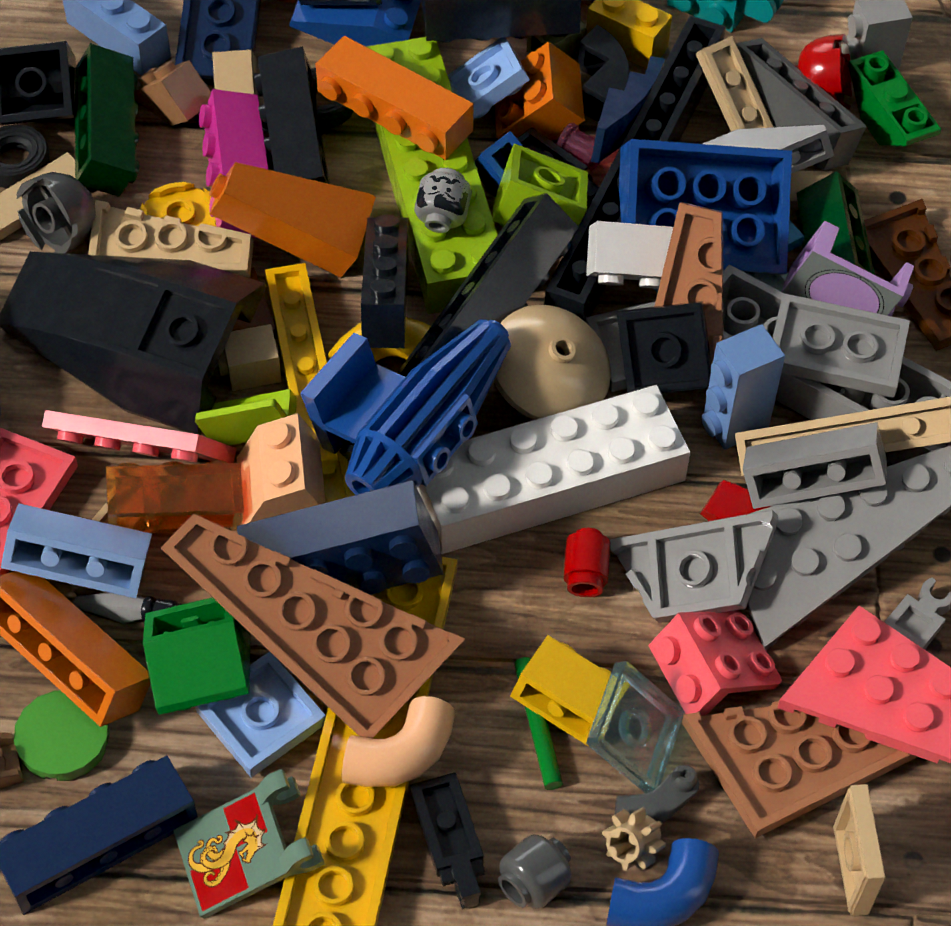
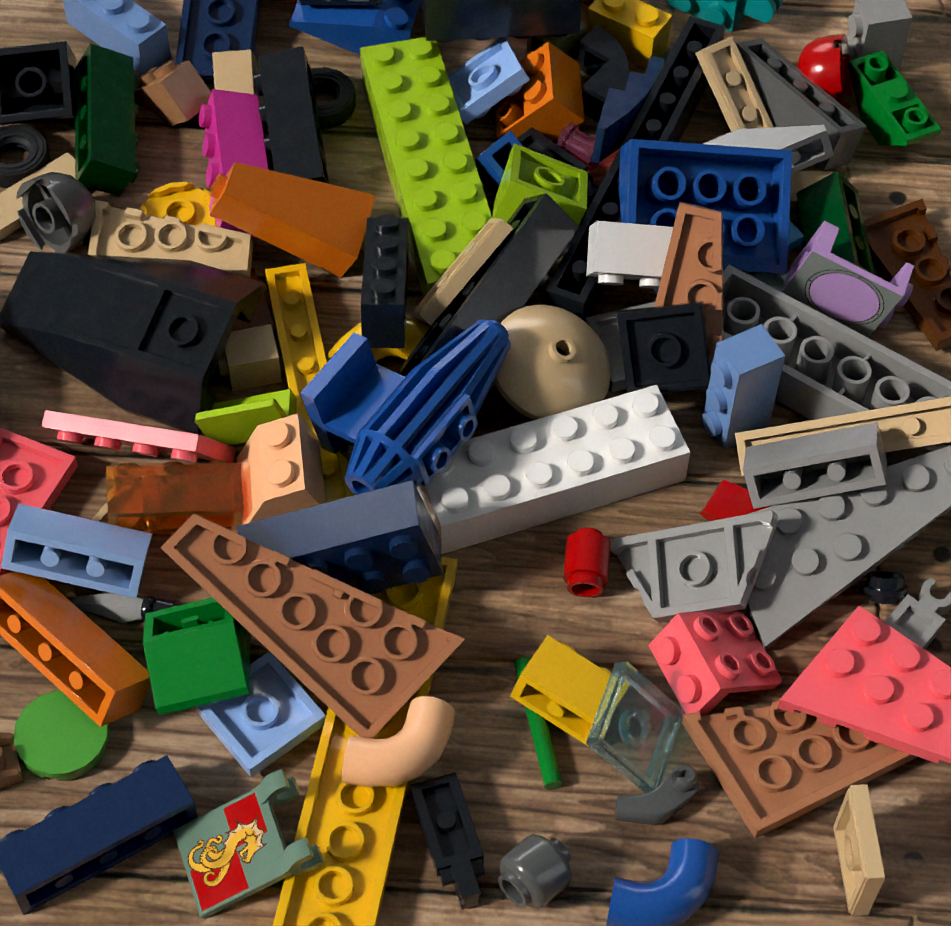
(394, 97): orange brick -> none
(443, 200): light grey head -> none
(462, 270): none -> tan tile
(633, 839): tan gear -> none
(840, 344): light grey plate -> none
(885, 587): none -> black plate

